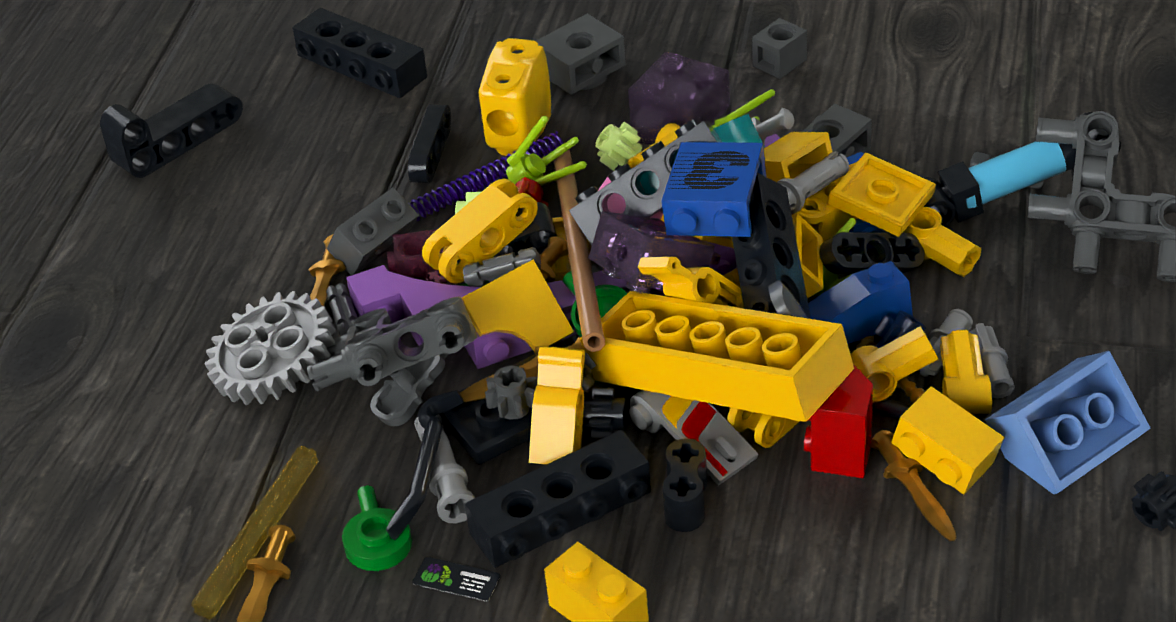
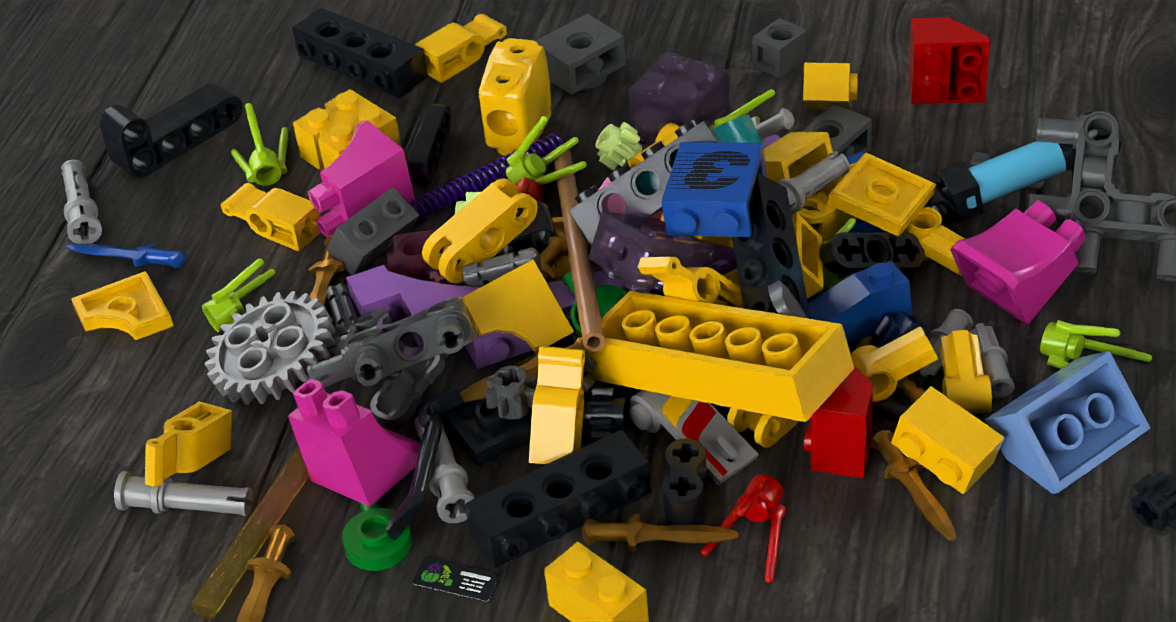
(75, 186): none -> light grey pin
(124, 305): none -> yellow tile
(133, 492): none -> light grey pin
(140, 256): none -> blue sword
(188, 442): none -> yellow piece
(225, 302): none -> lime plant
(263, 164): none -> lime plant
(275, 215): none -> yellow piece
(328, 131): none -> yellow piece
(347, 445): none -> dark pink hips
(359, 177): none -> dark pink hips
(459, 46): none -> yellow piece
(638, 532): none -> pearl gold sword
(757, 504): none -> red plant
(829, 85): none -> yellow brick
(947, 62): none -> red slope
(1020, 260): none -> dark pink hips
(1067, 341): none -> lime plant

